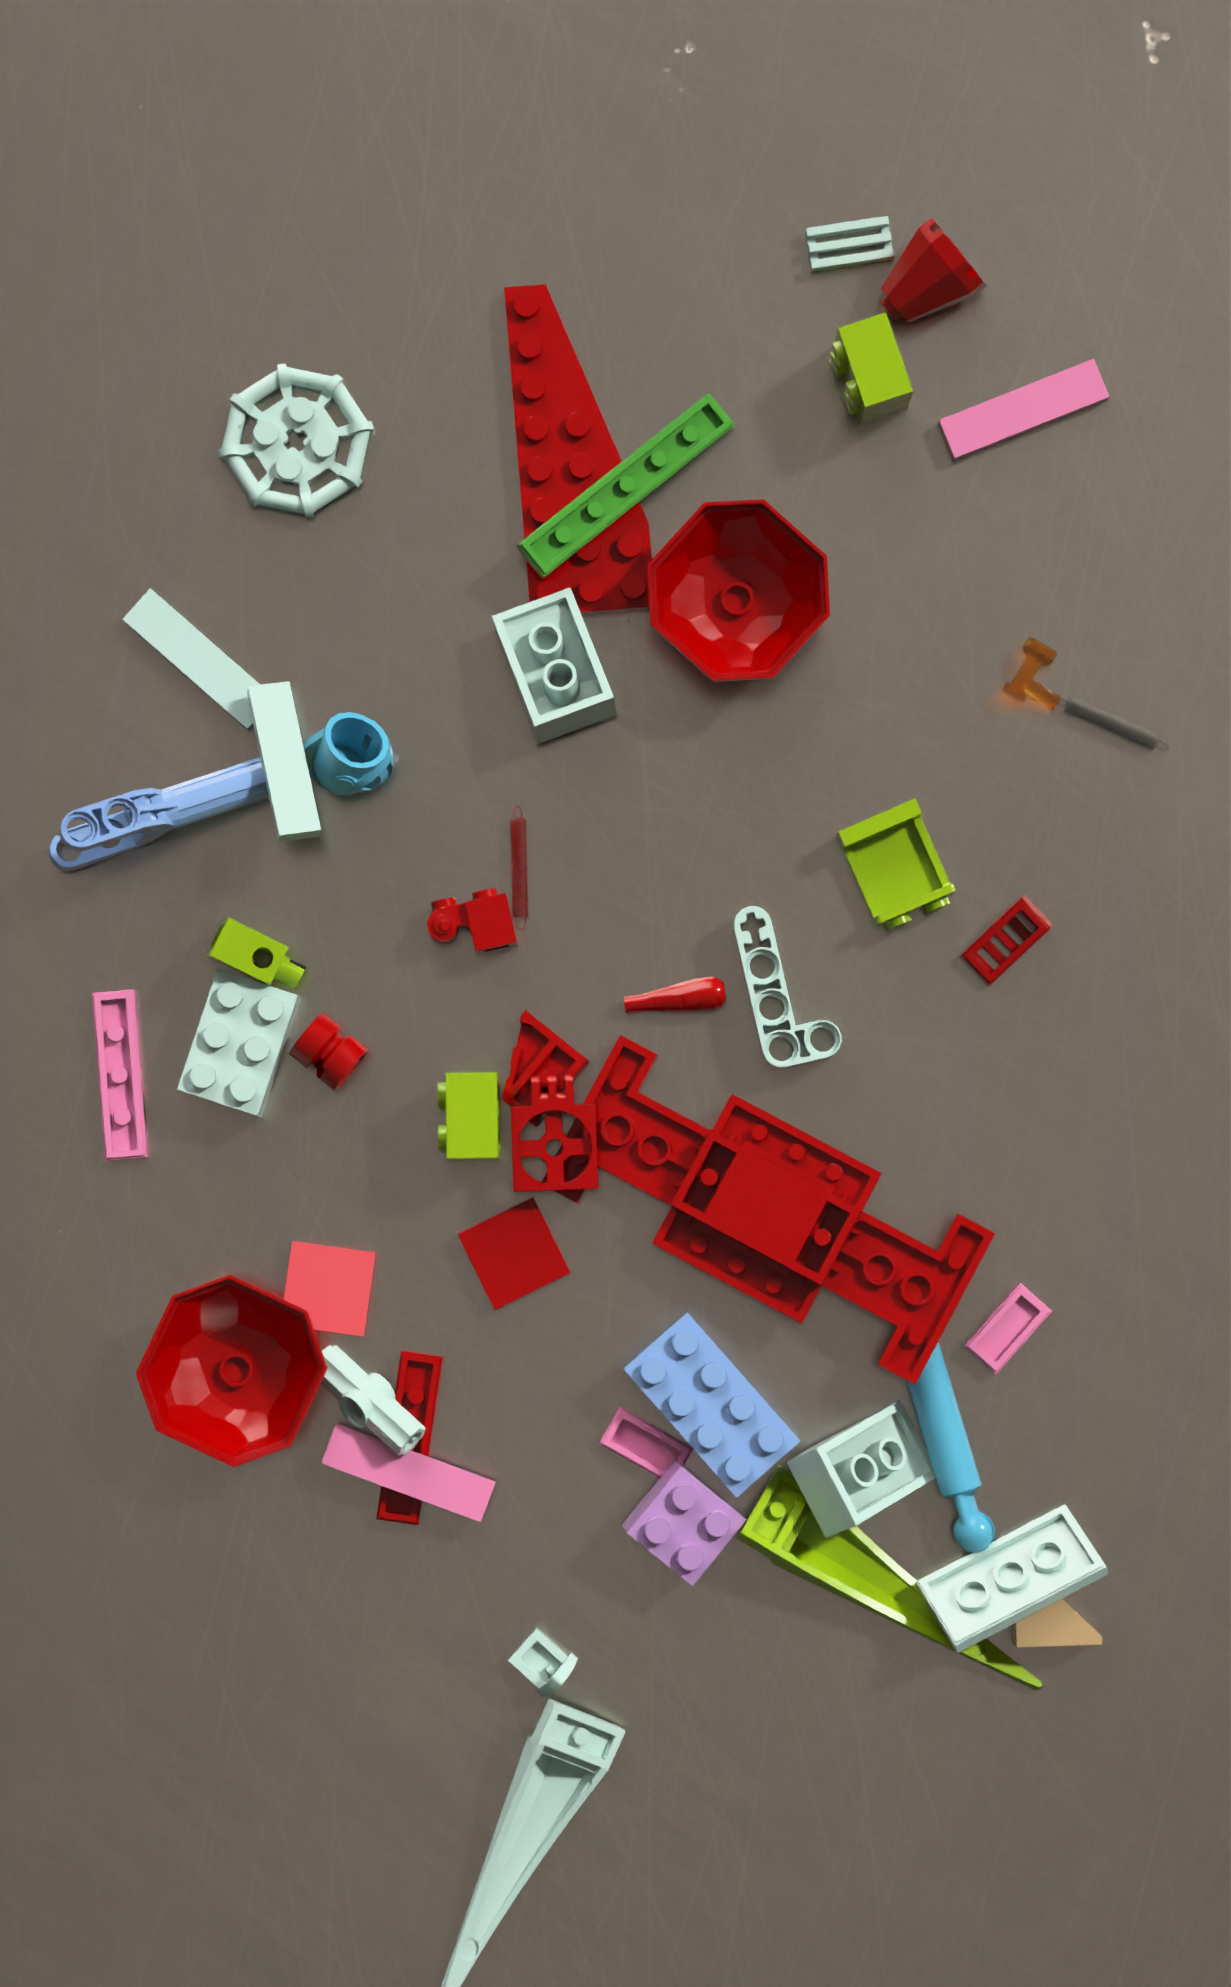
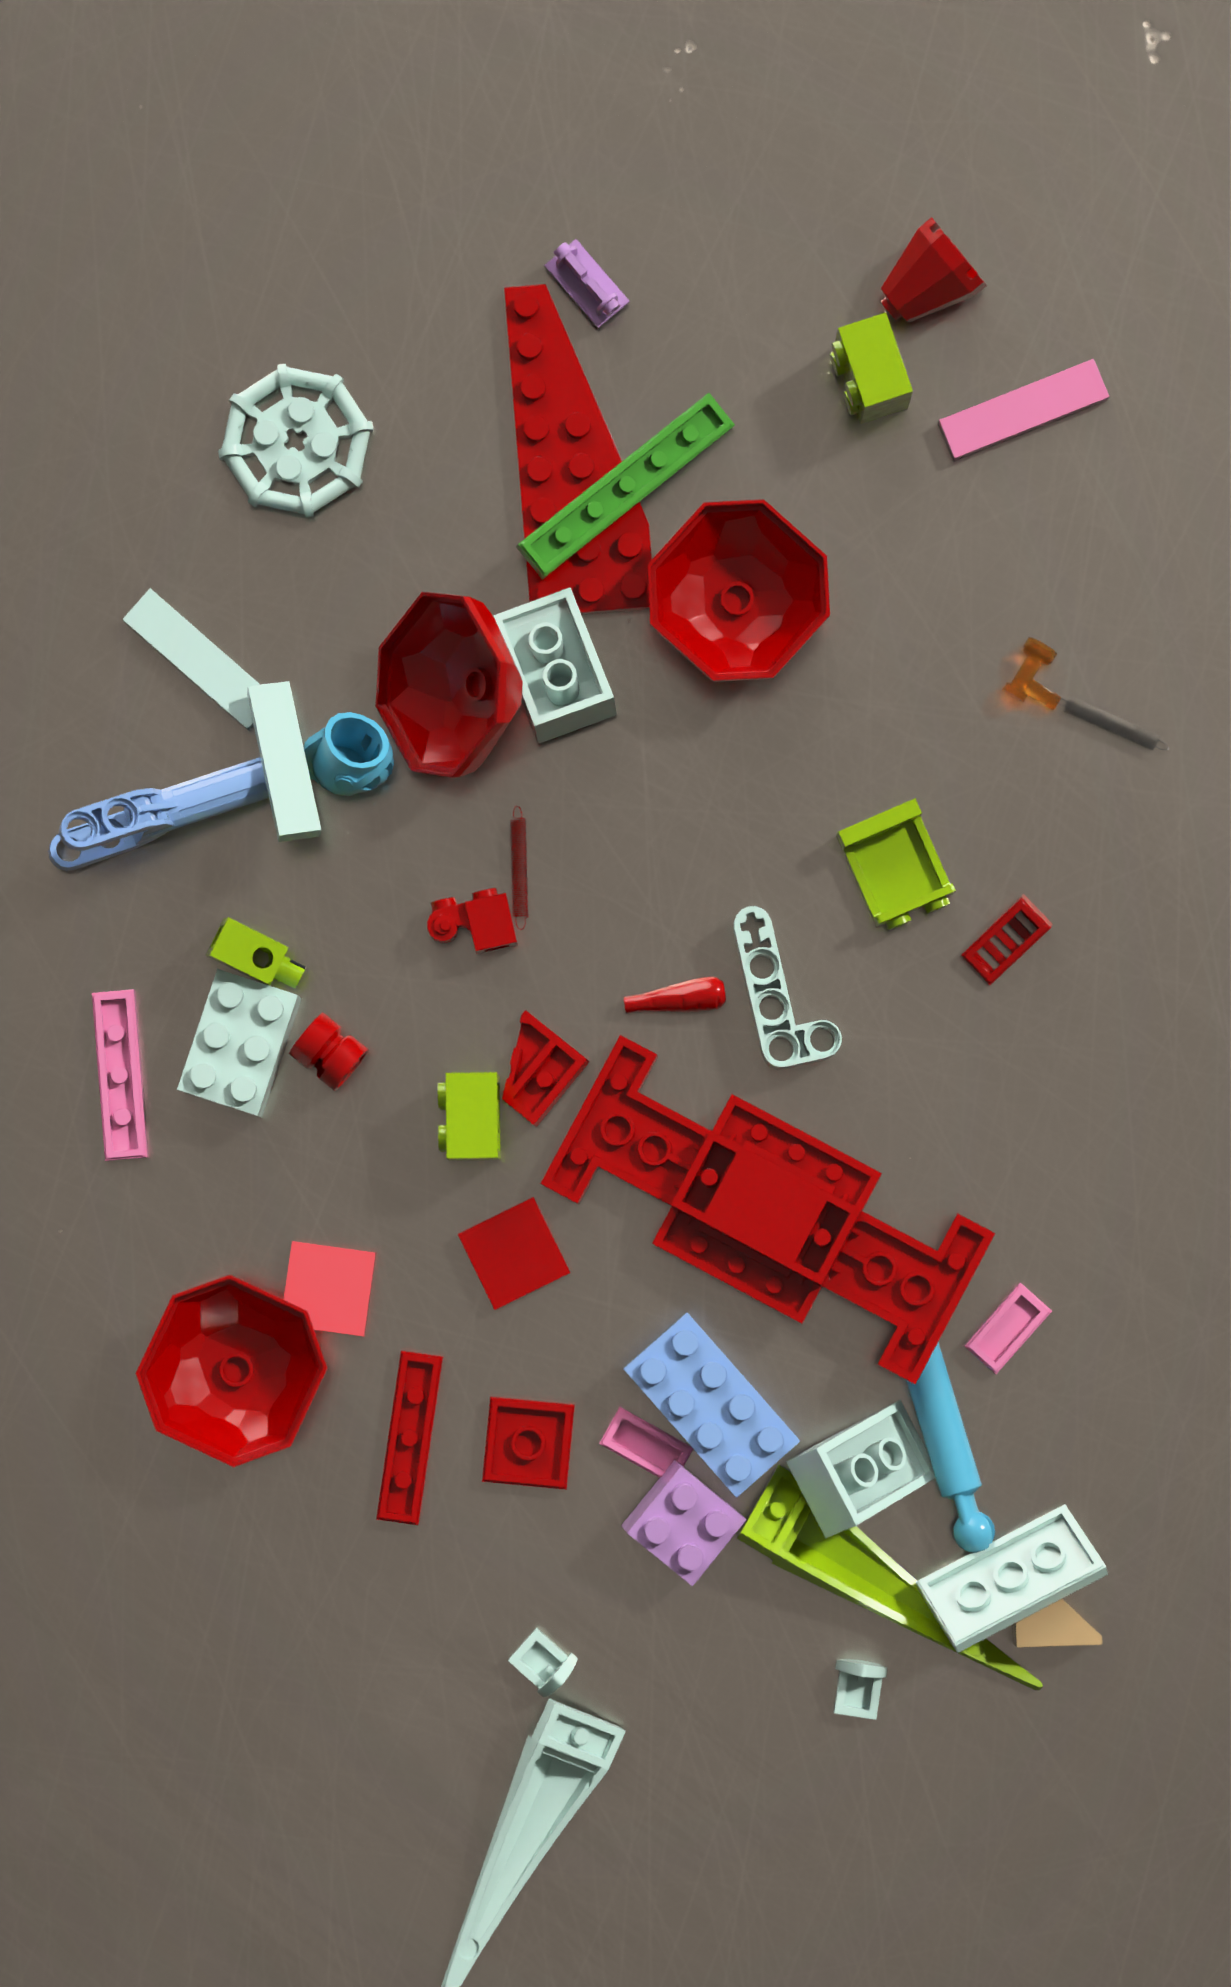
(370, 1402): light aqua piece -> none
(409, 1473): bright pink tile -> none
(446, 684): none -> red rock
(528, 1443): none -> red tile
(553, 1106): red piece -> none
(586, 282): none -> lavender hinge
(847, 228): light aqua tile -> none
(858, 1688): none -> light aqua tile

